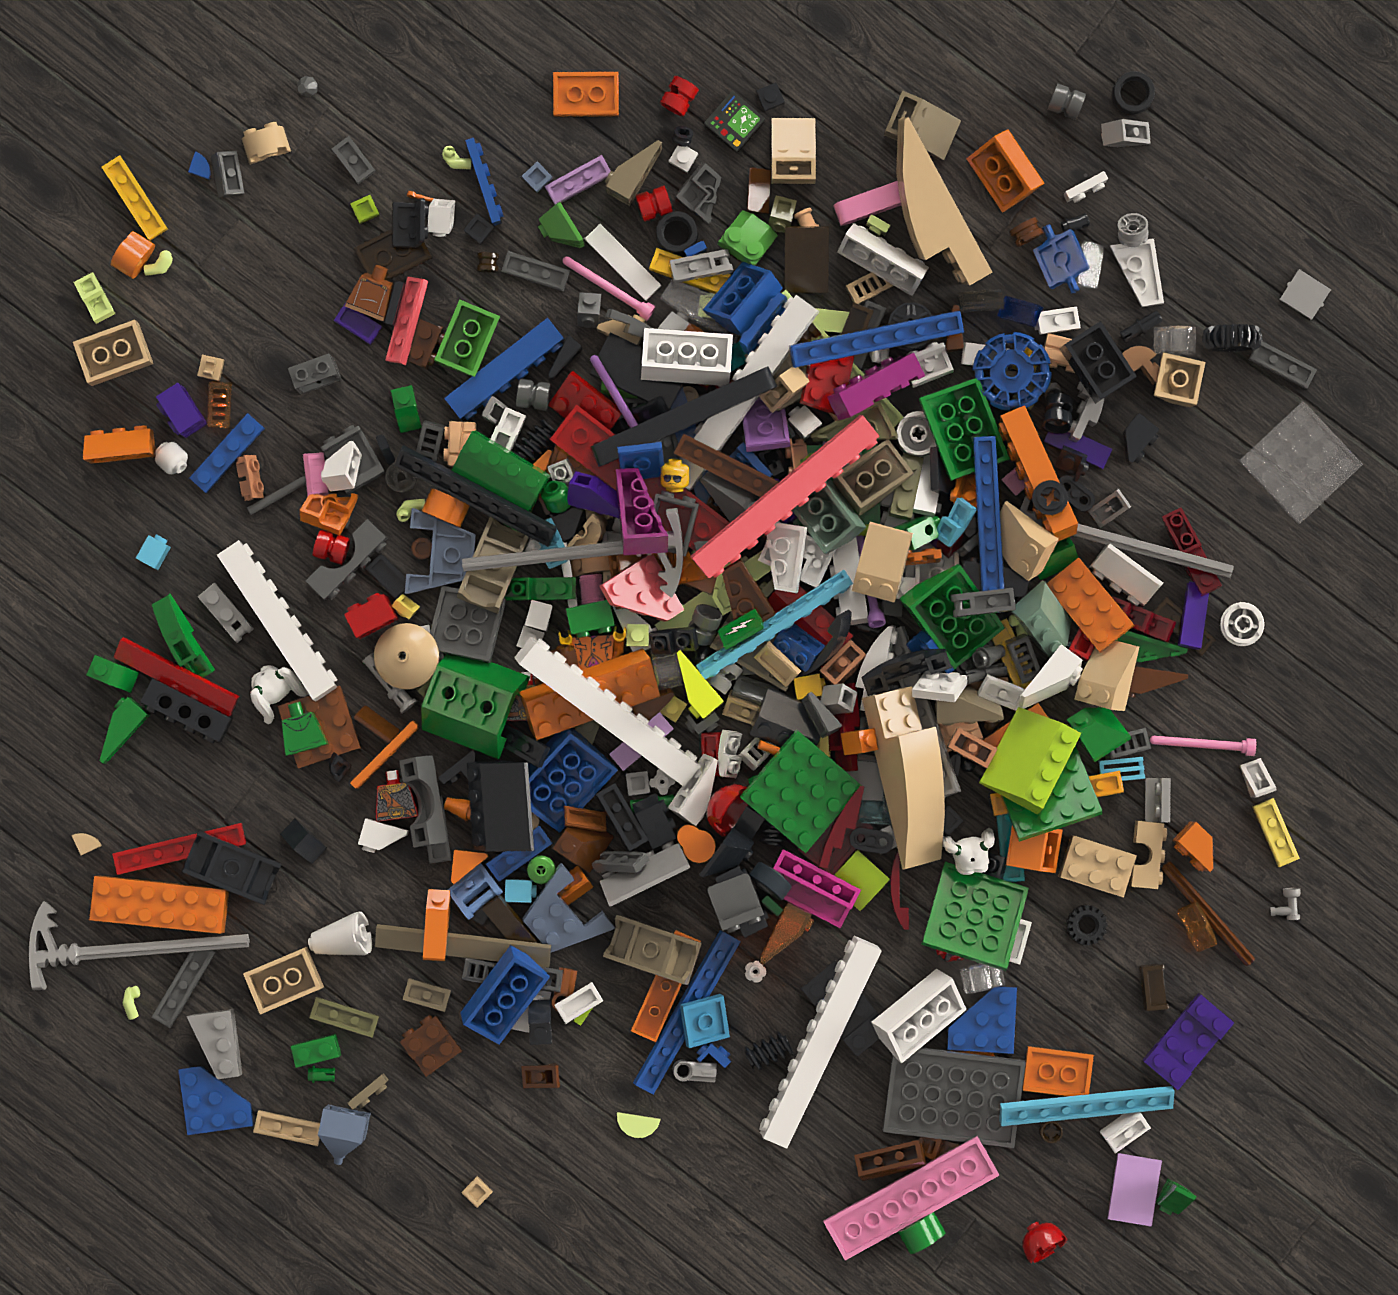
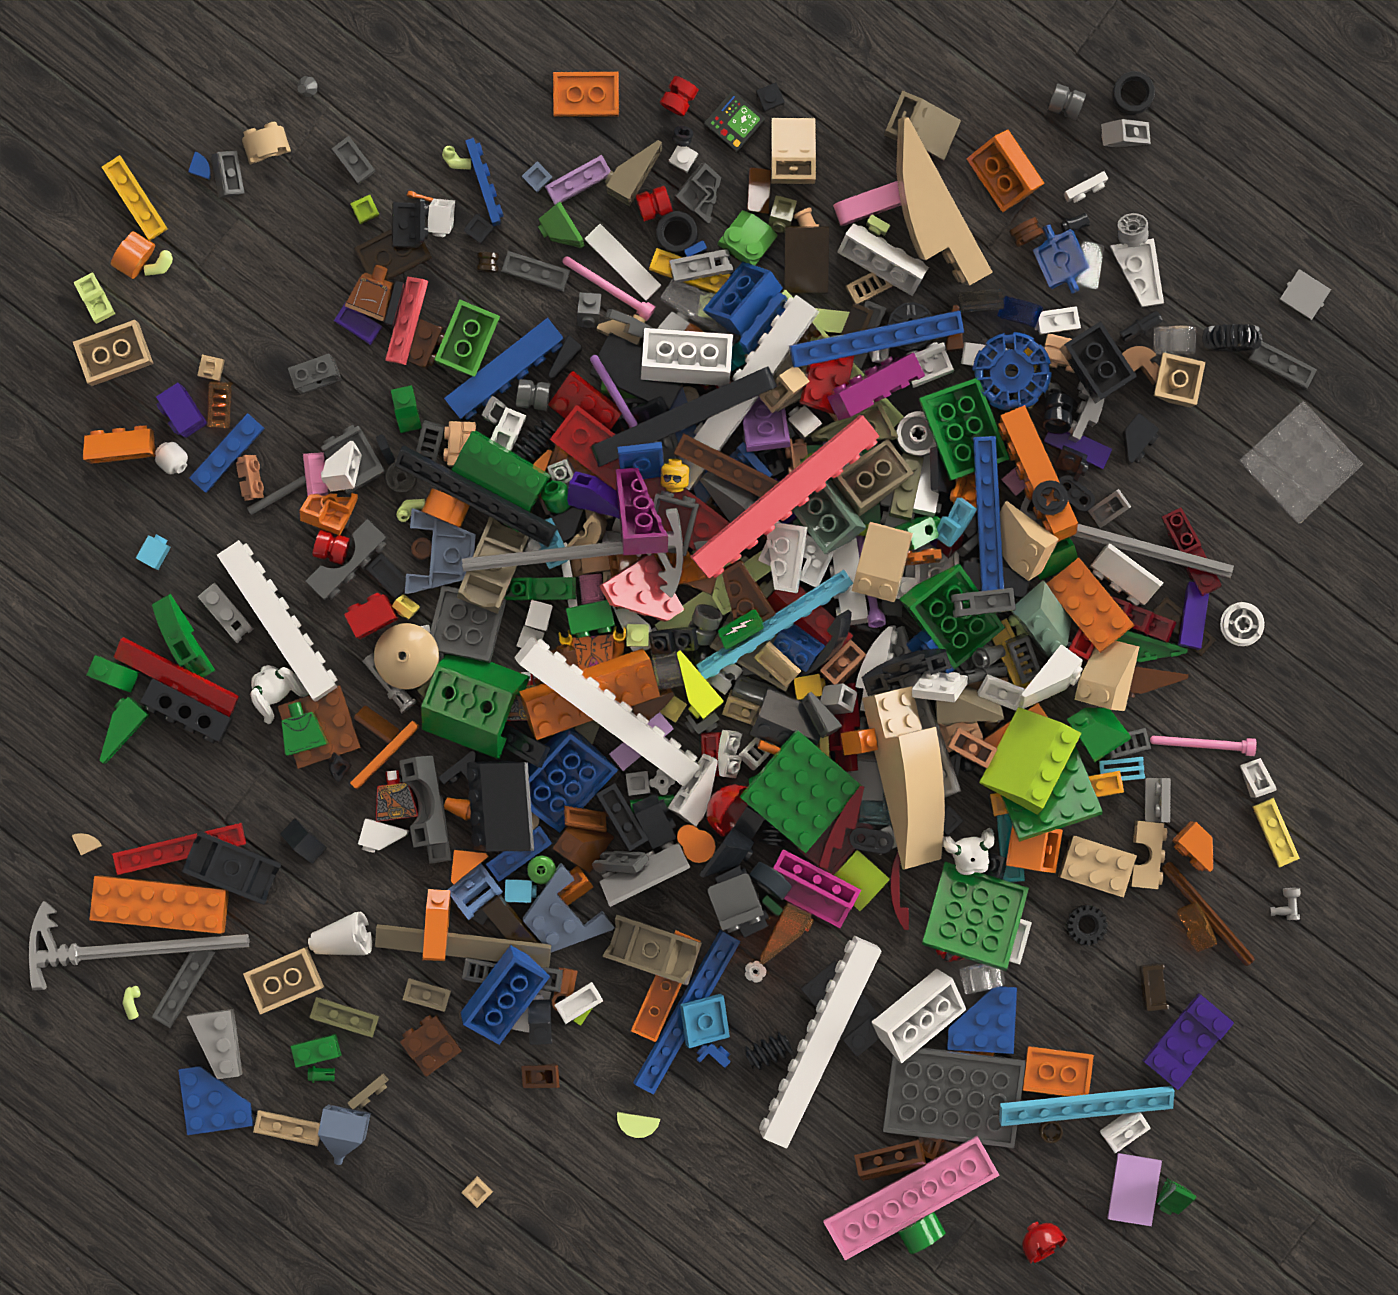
(697, 1071): light grey piece -> none

